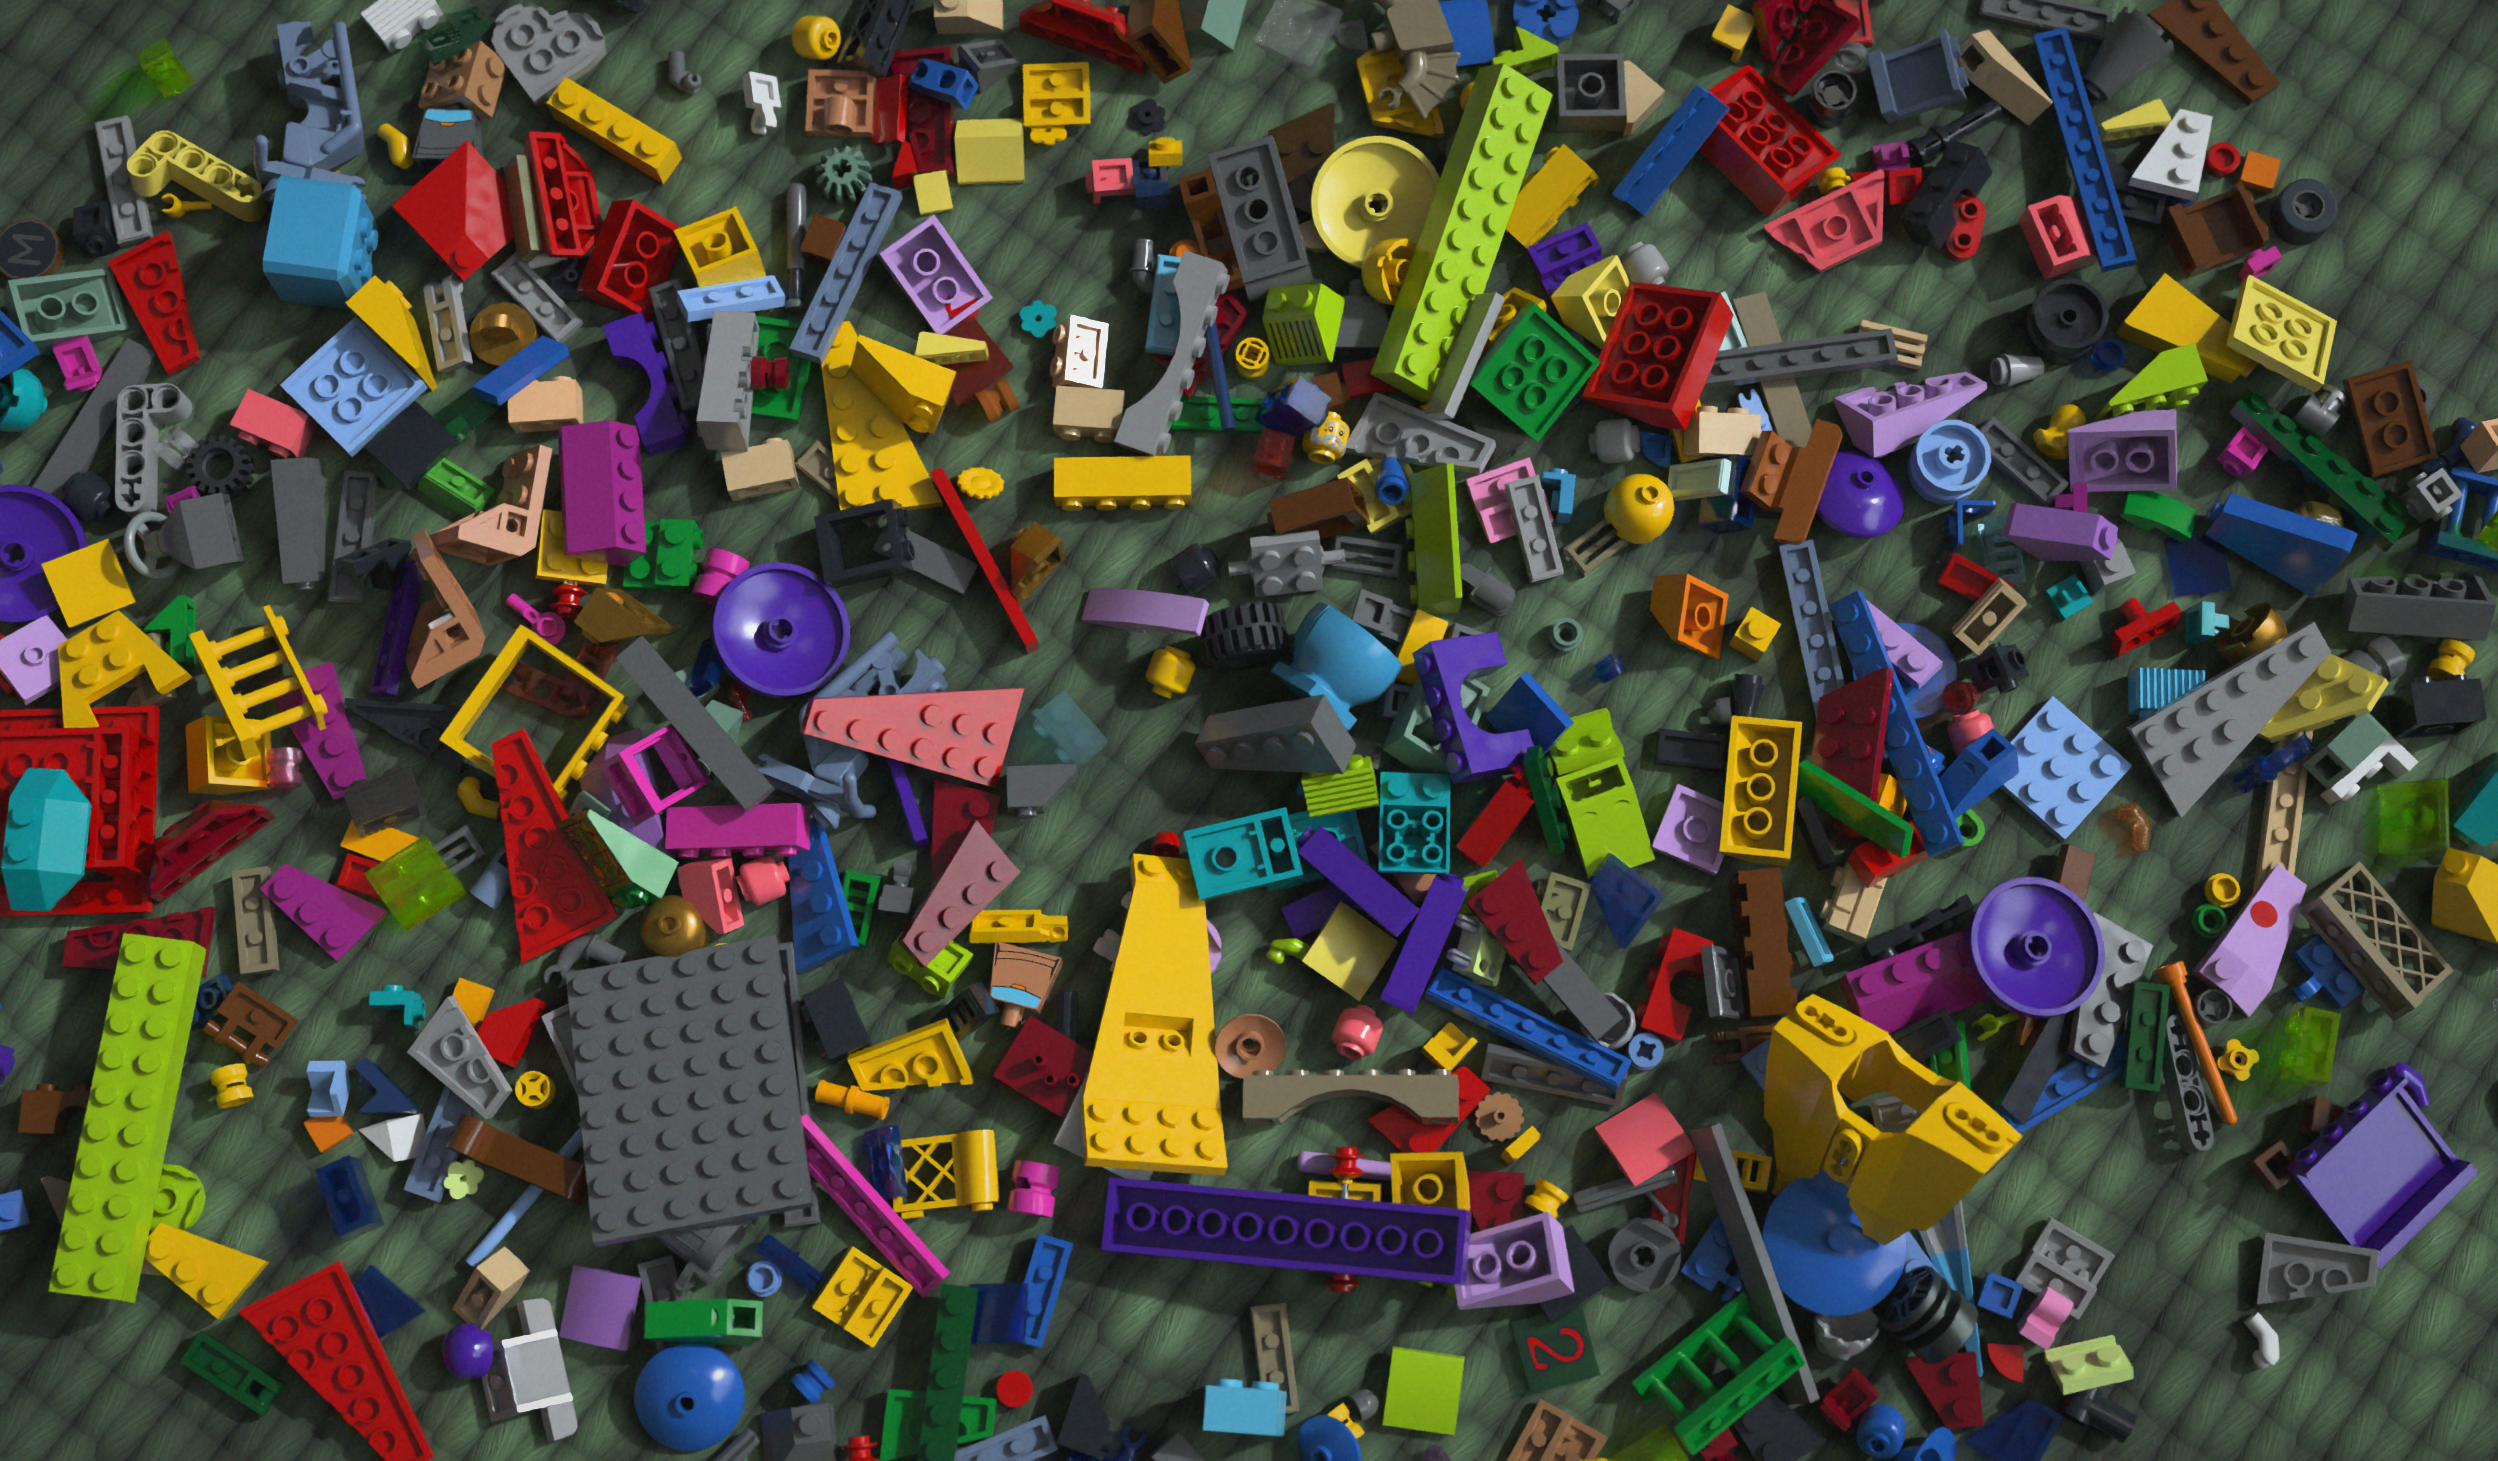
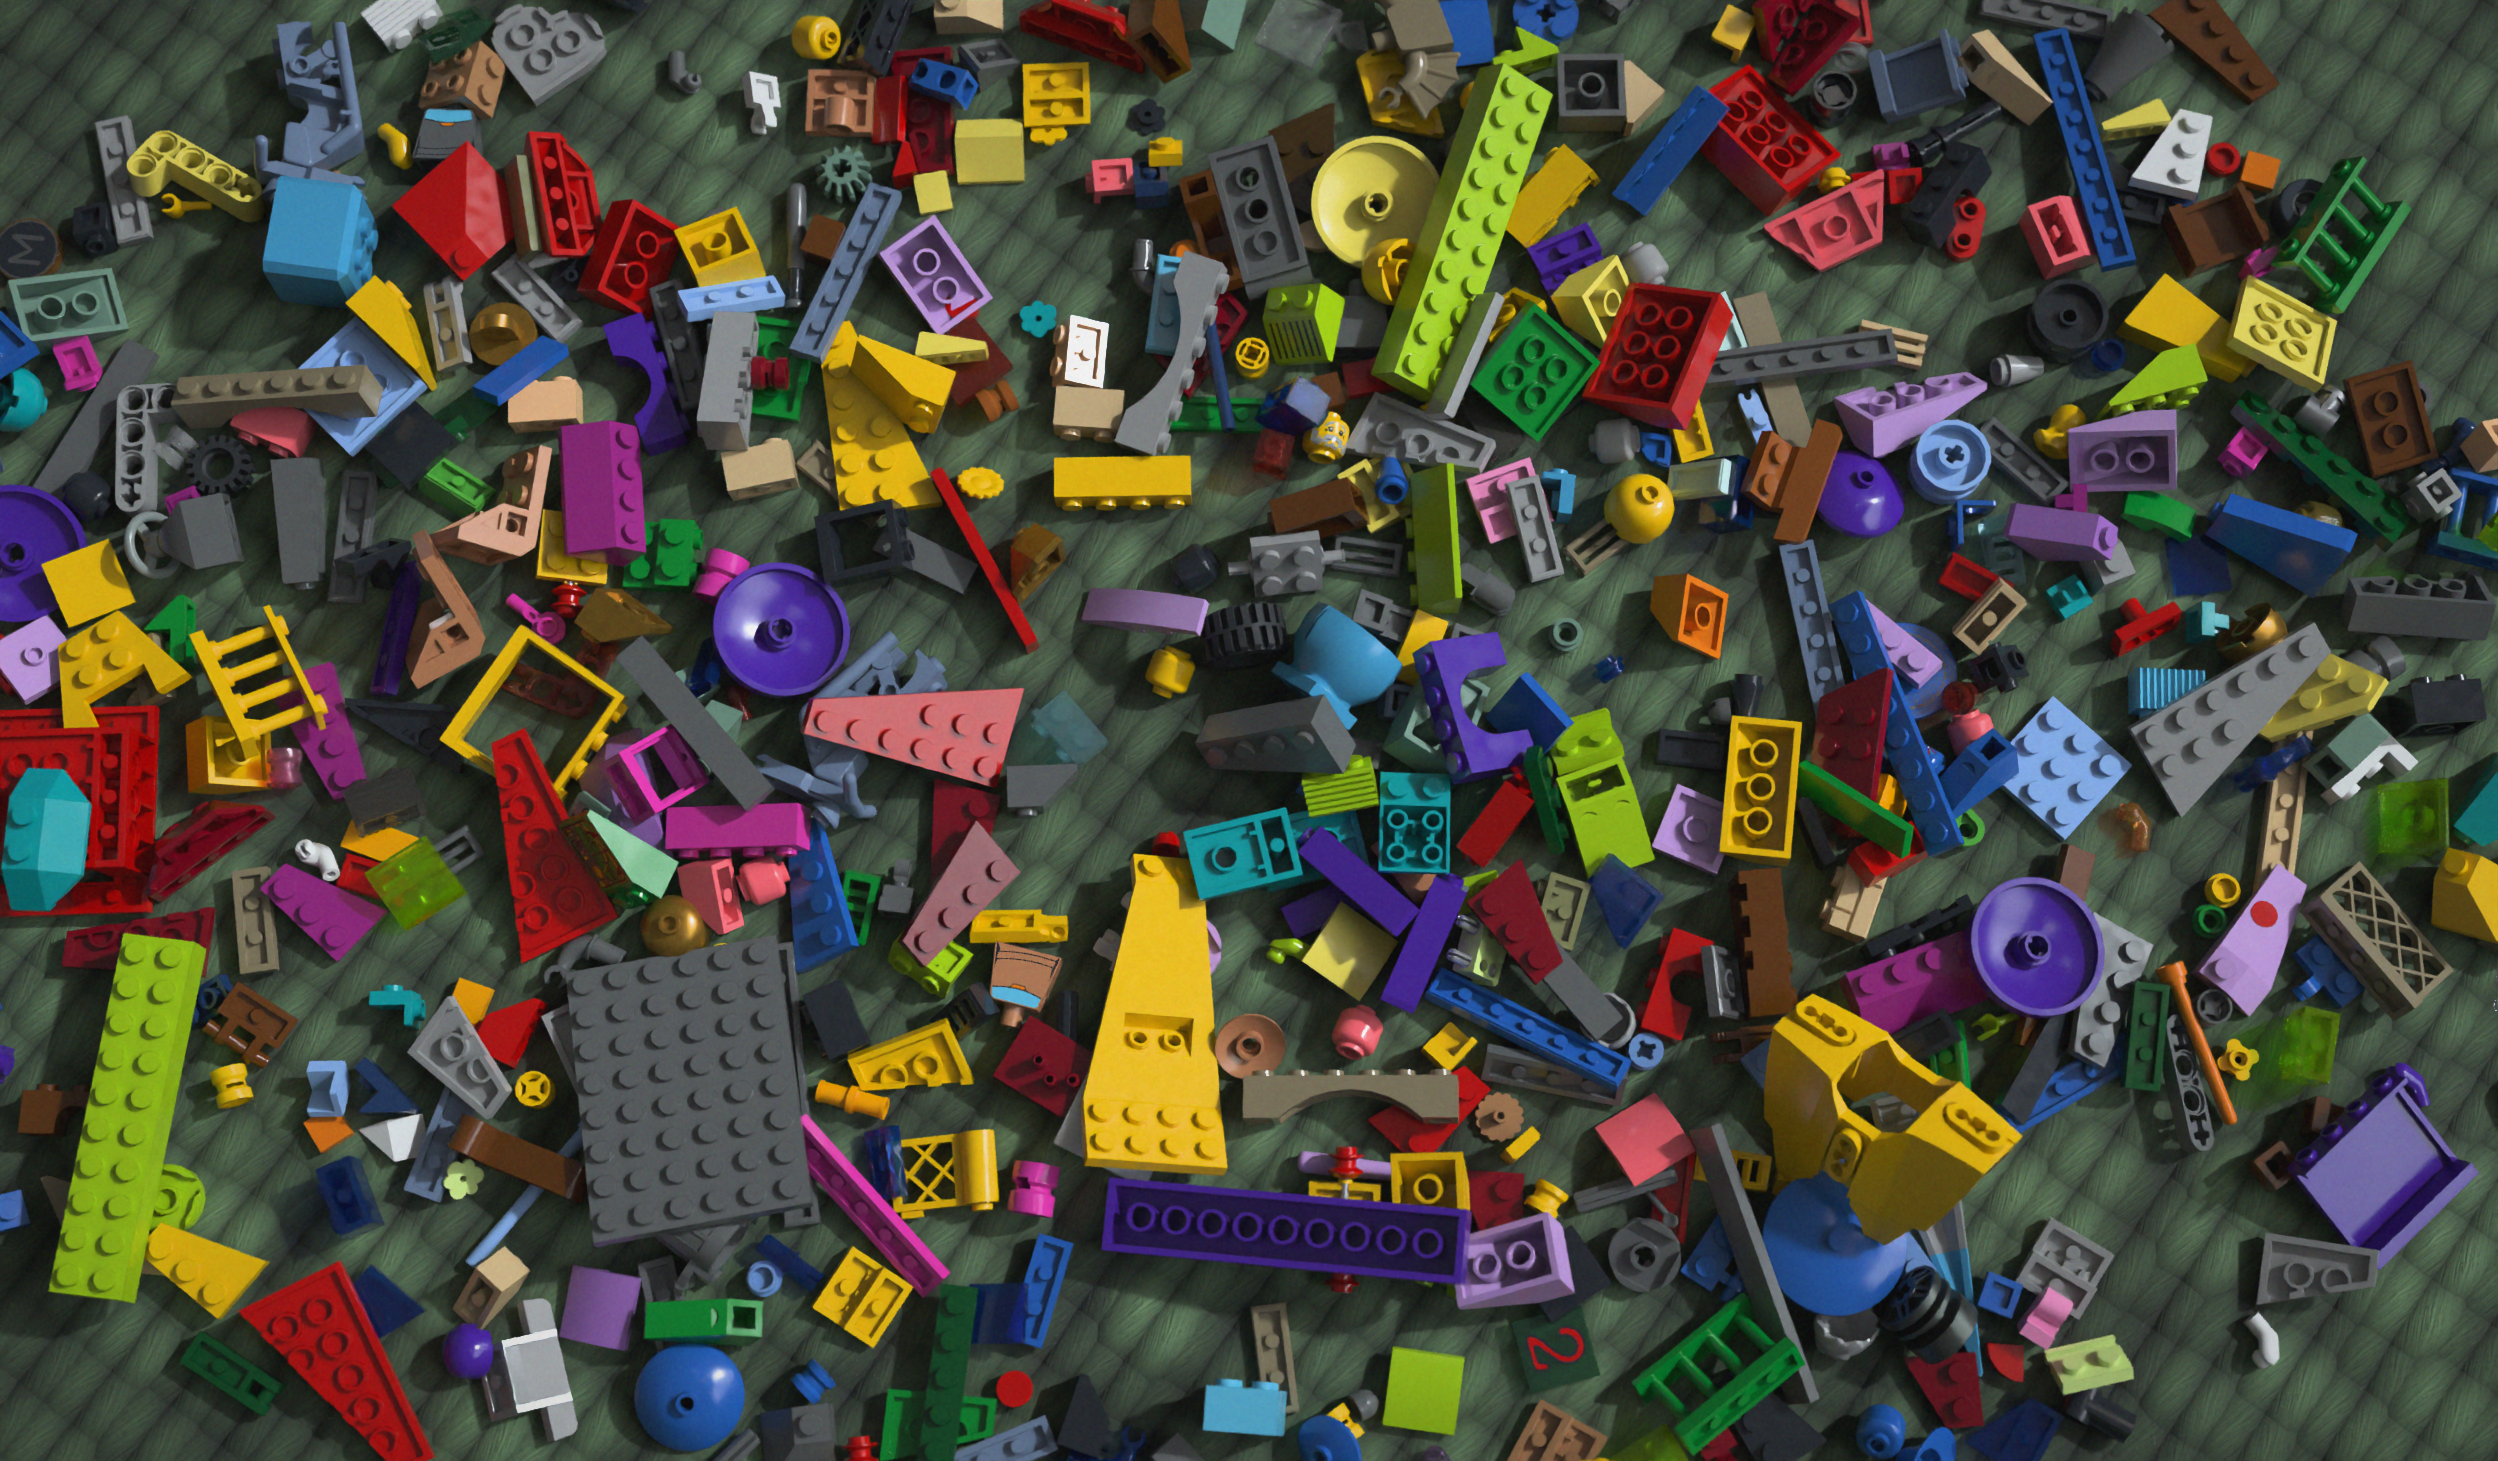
(158, 297): red wing -> none
(165, 68): clear neon green slope -> none
(318, 856): none -> white arm
(333, 390): none -> dark tan arch
(473, 801): yellow arm -> none
(494, 881): sand blue piece -> none
(614, 130): yellow brick -> none
(908, 803): dark purple tile -> none
(1722, 433): tan brick -> none
(1754, 634): yellow brick -> none
(1809, 931): medium azure tile -> none
(1847, 1399): dark red bracket -> none
(2368, 240): none -> green fence
(2451, 660): yellow wheel -> none

